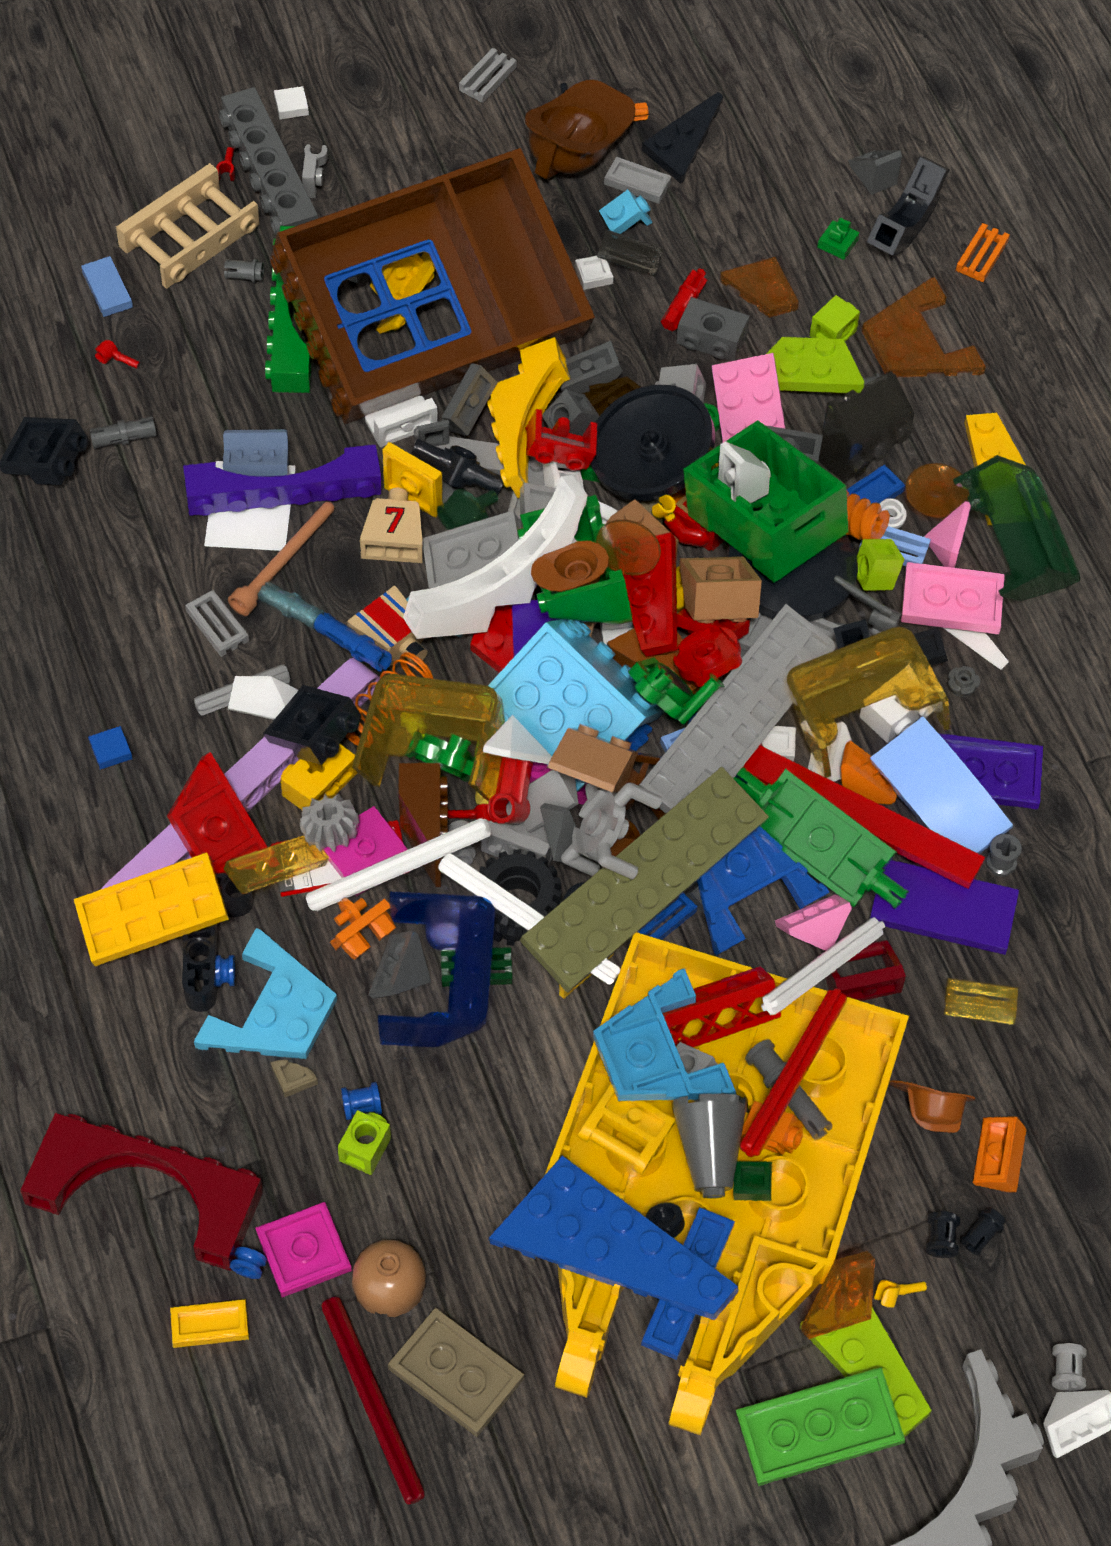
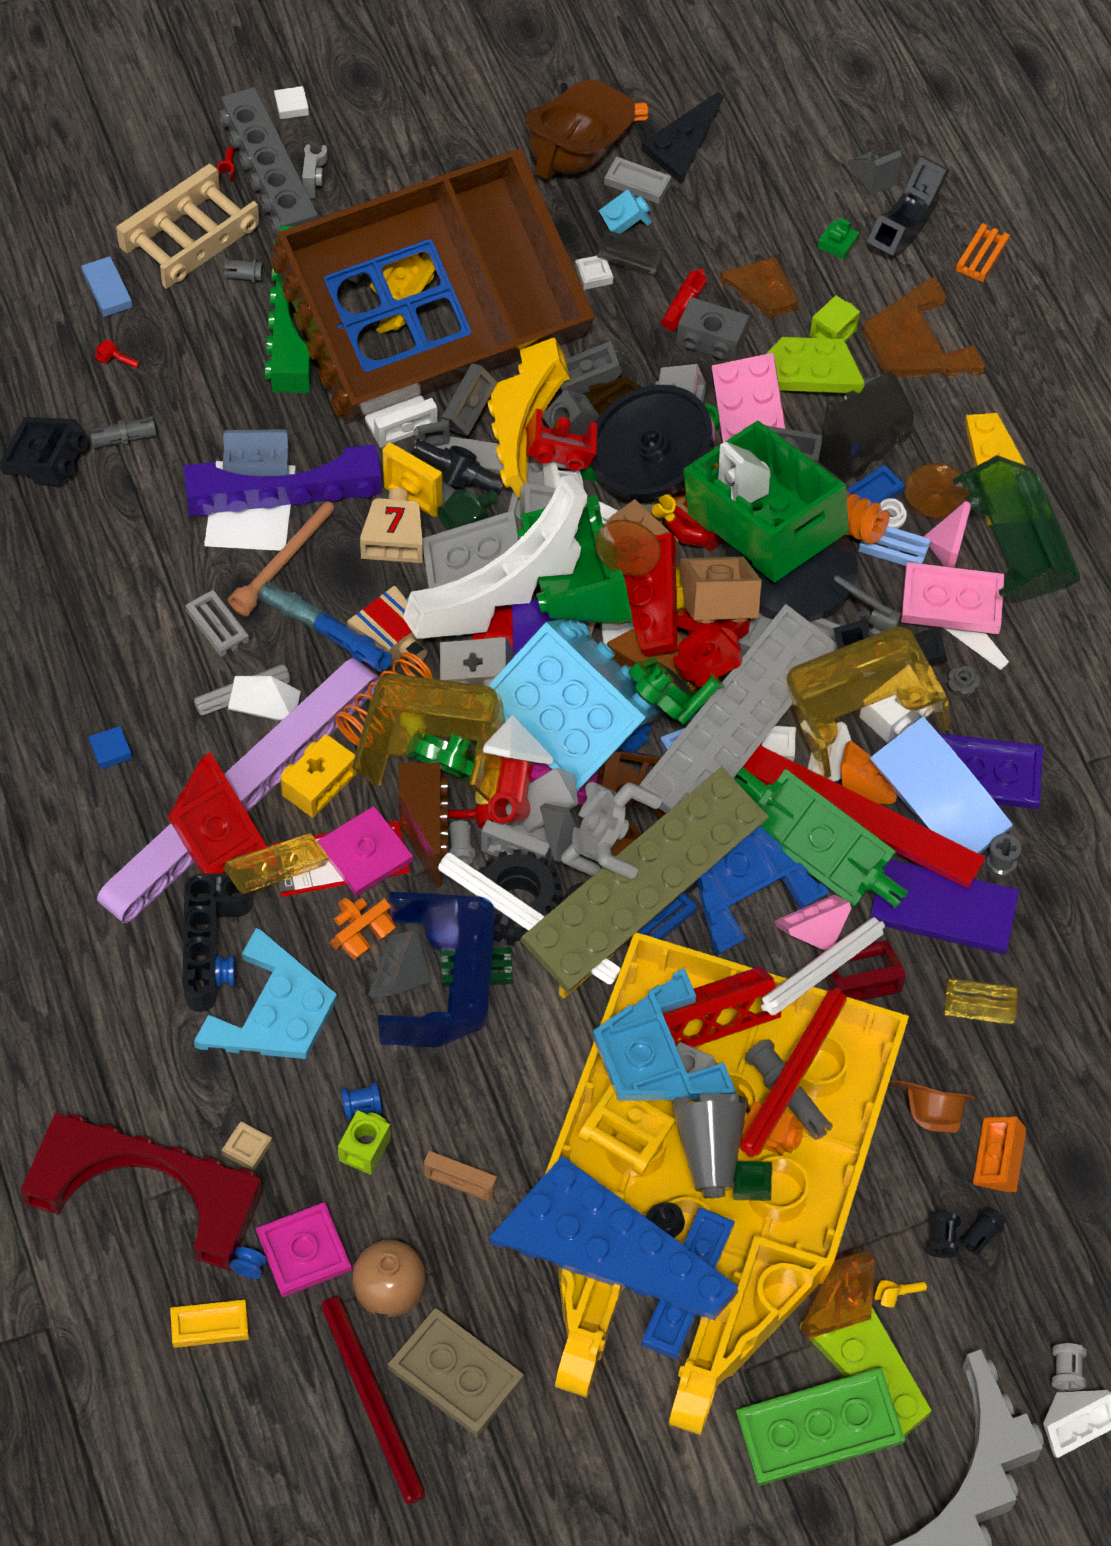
(151, 909): yellow plate -> none
(246, 1146): none -> tan tile
(292, 1077): dark tan tile -> none
(314, 724): black plate -> none
(329, 822): light grey gear -> none
(398, 864): white axle -> none
(460, 1176): none -> medium nougat tile
(462, 657): none -> light grey brick
(483, 73): light grey tile -> none
(570, 566): dark orange piece -> none
(594, 758): medium nougat slope -> none
(878, 564): lime brick -> none

